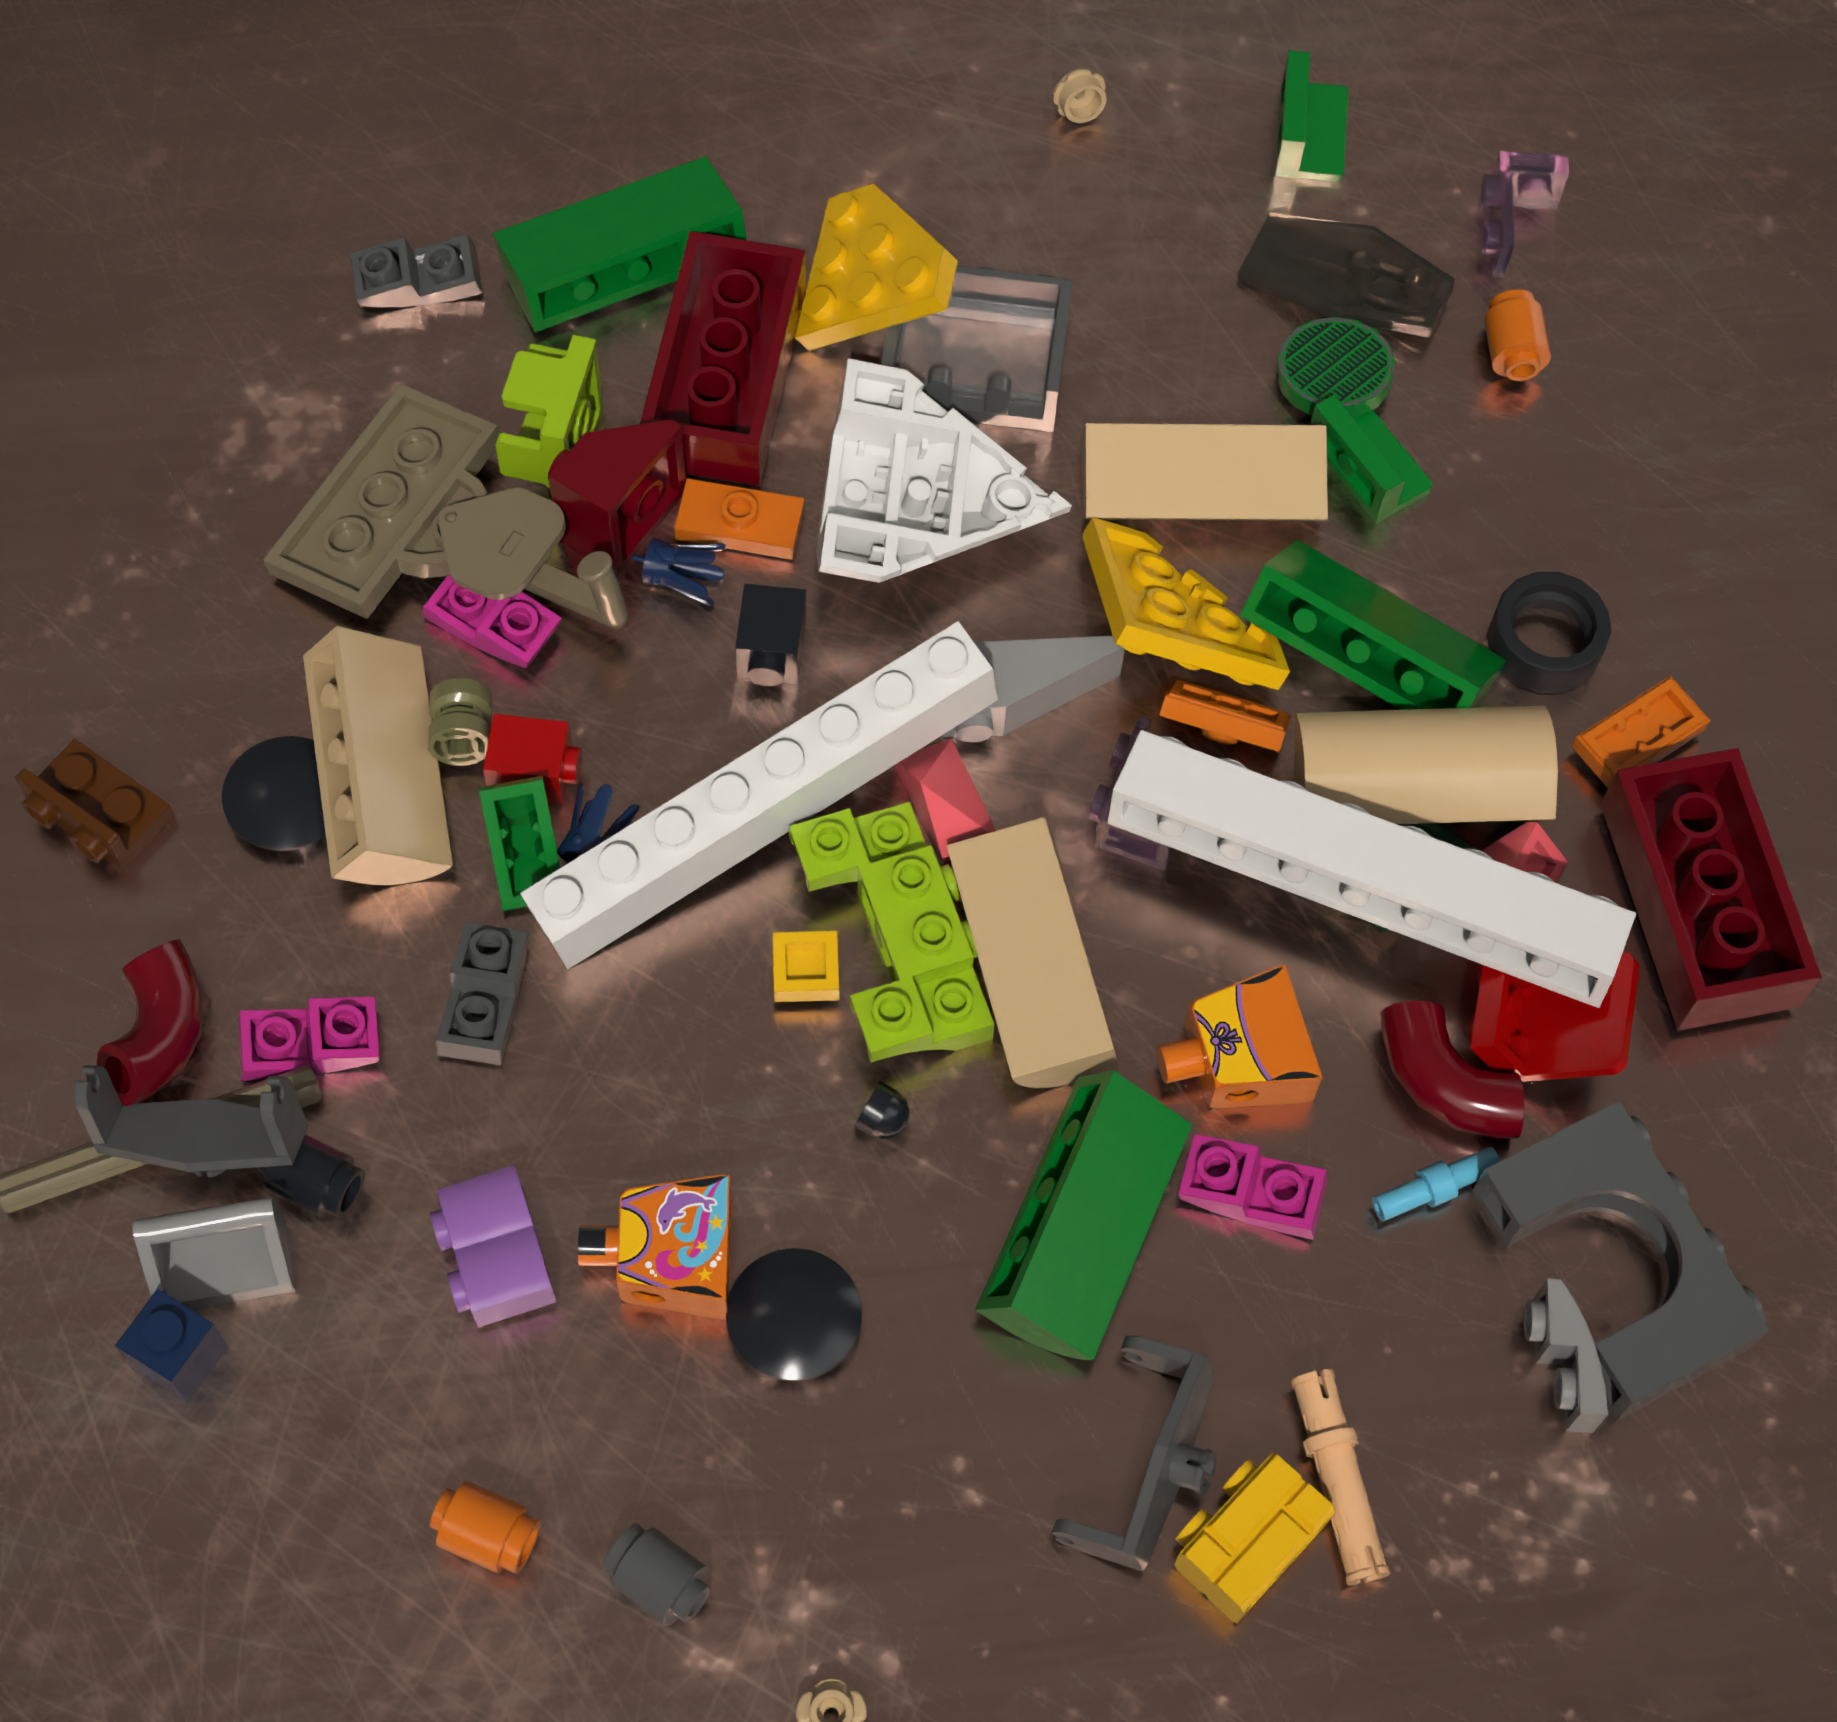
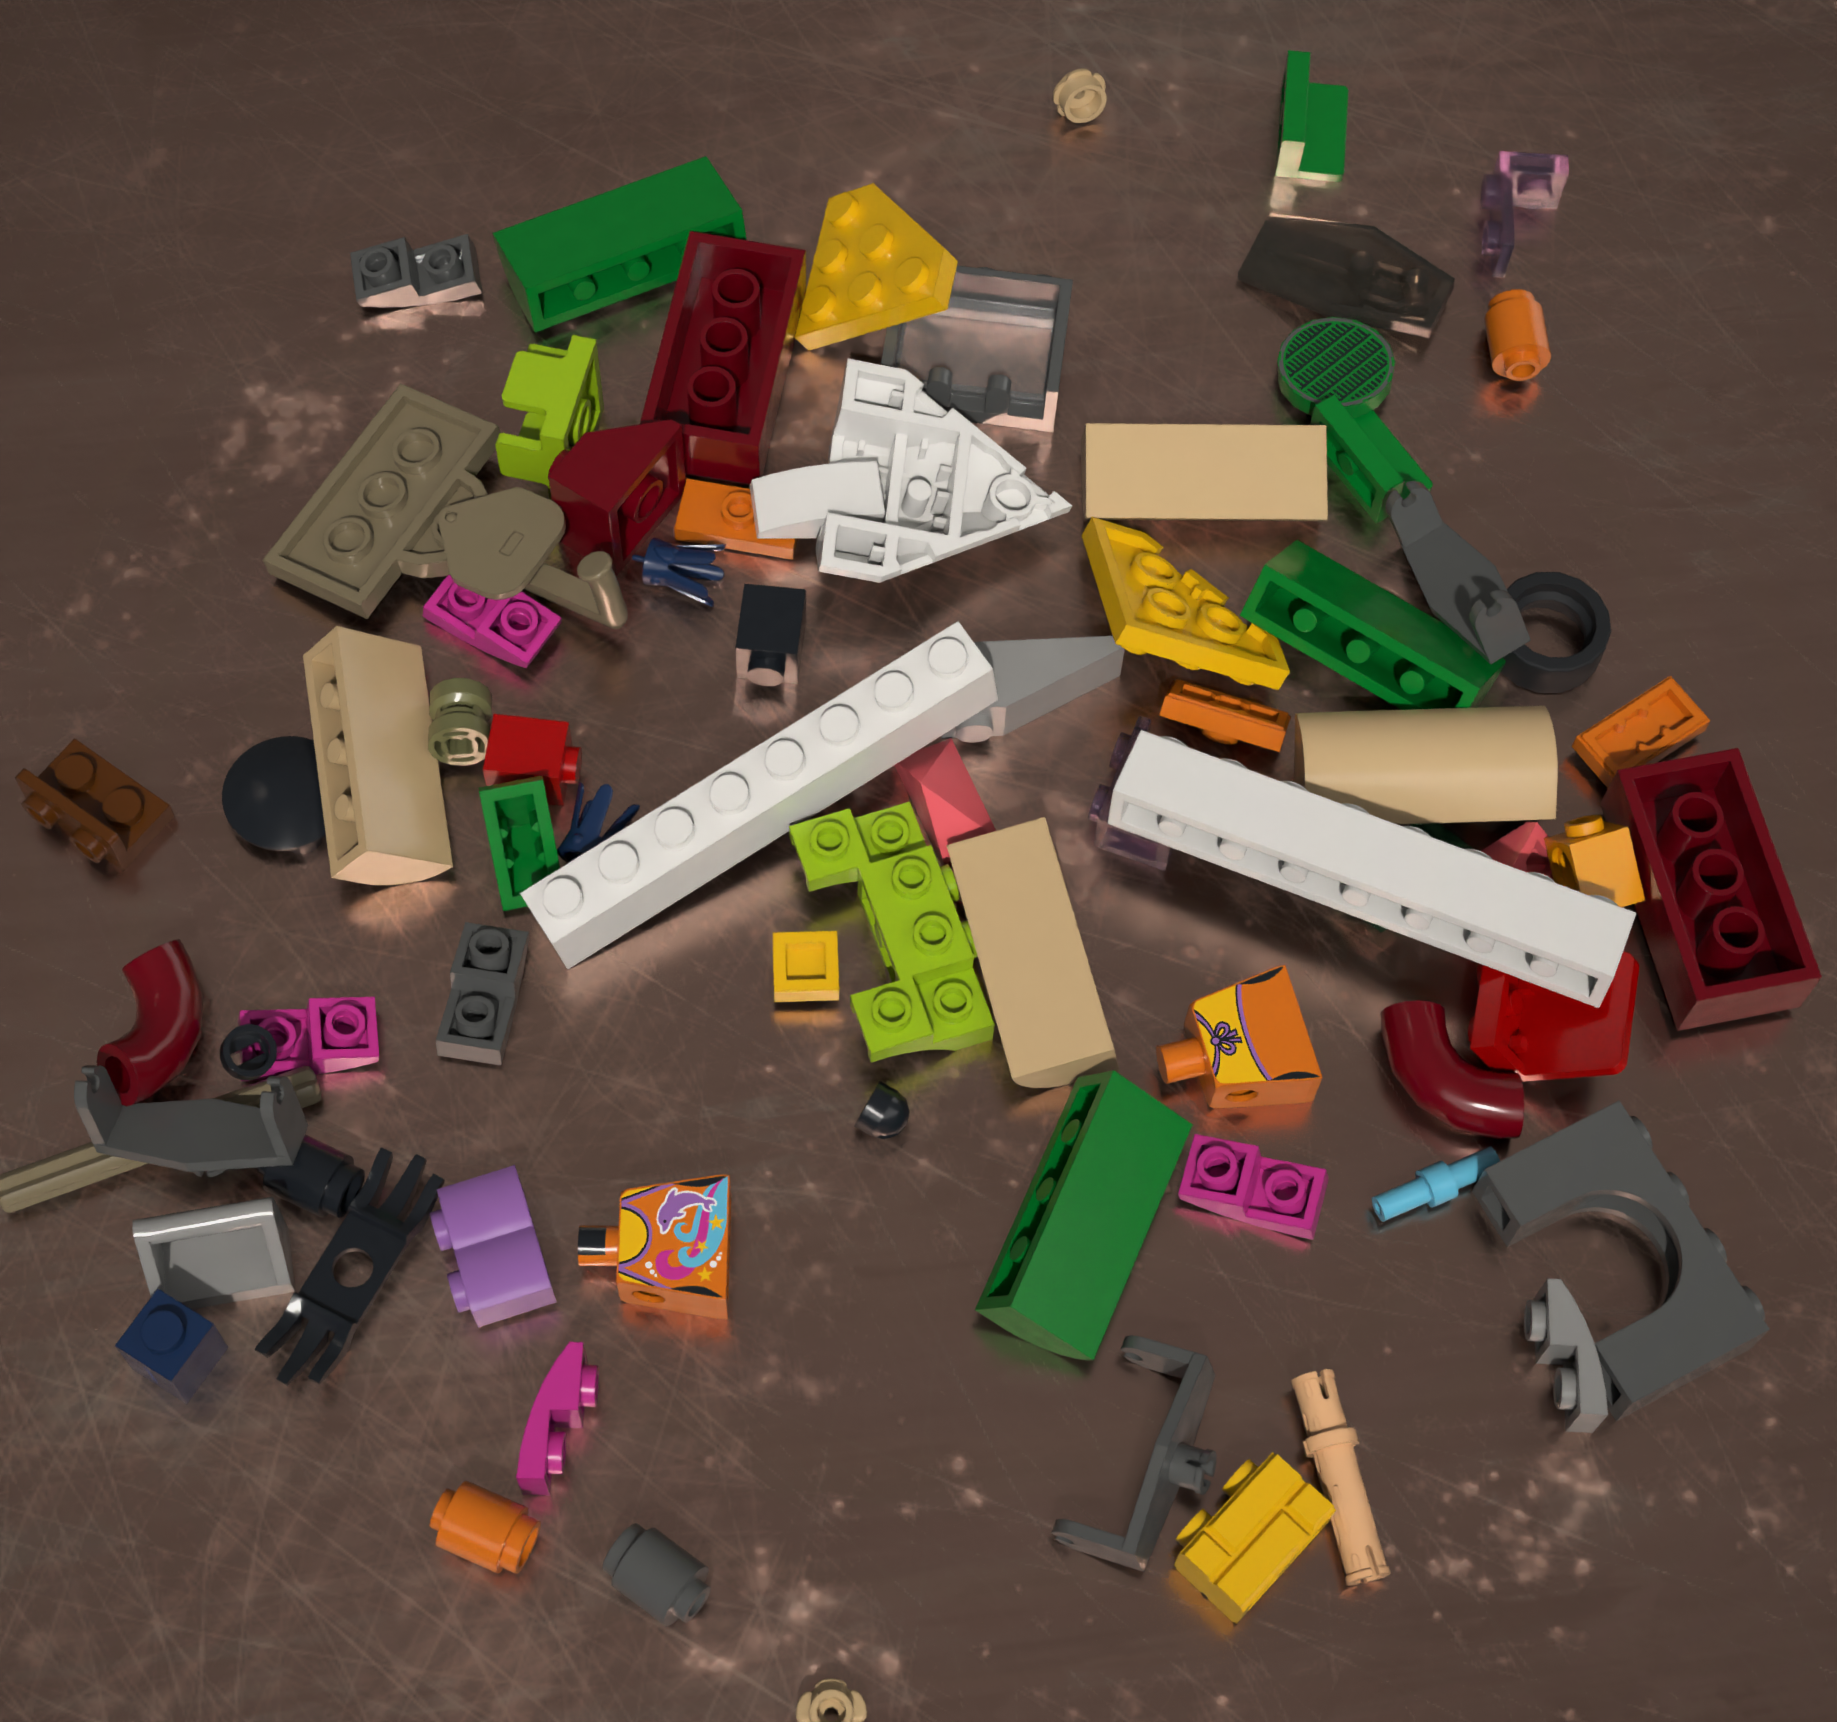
(240, 1040): none -> black hinge
(340, 1308): none -> black piece
(559, 1404): none -> dark pink slope
(793, 1315): black dish -> none
(798, 499): none -> white slope
(1455, 577): none -> dark grey piece
(1596, 860): none -> light orange brick

